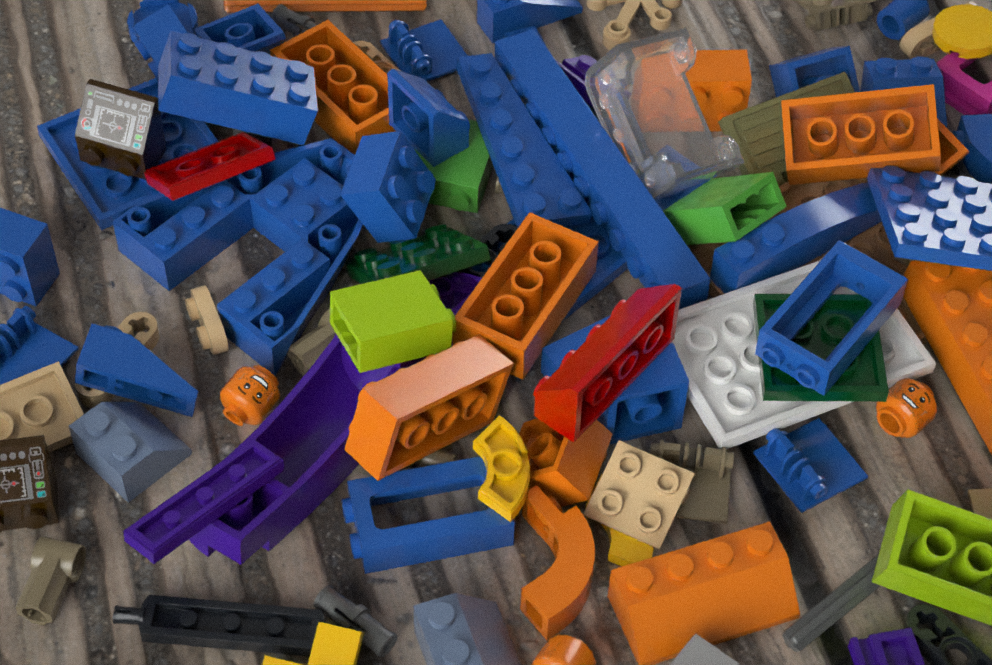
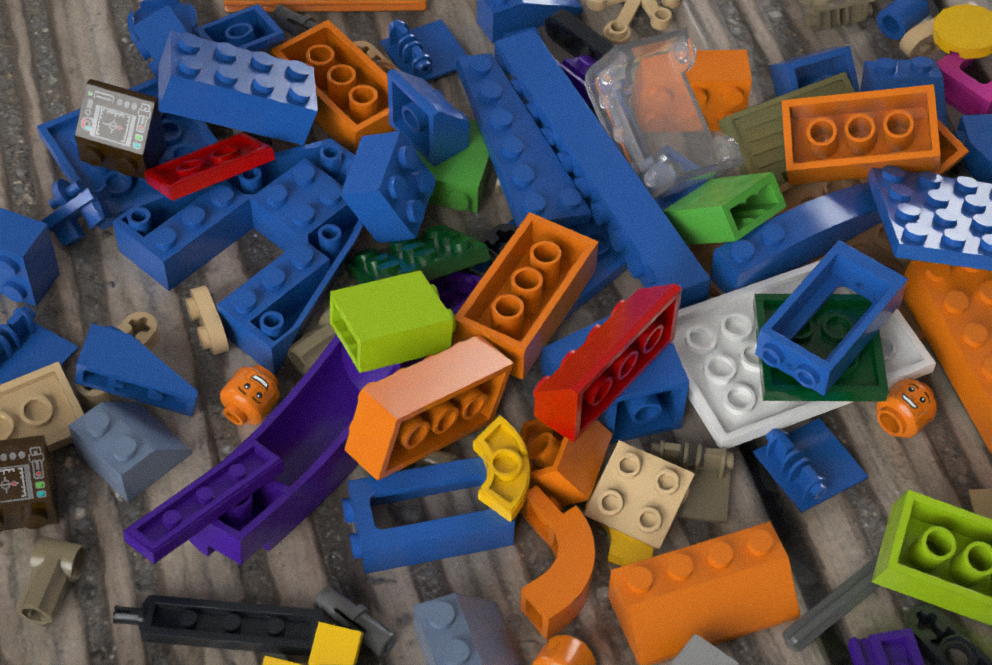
(88, 204): none -> blue hips
(573, 35): none -> black beam

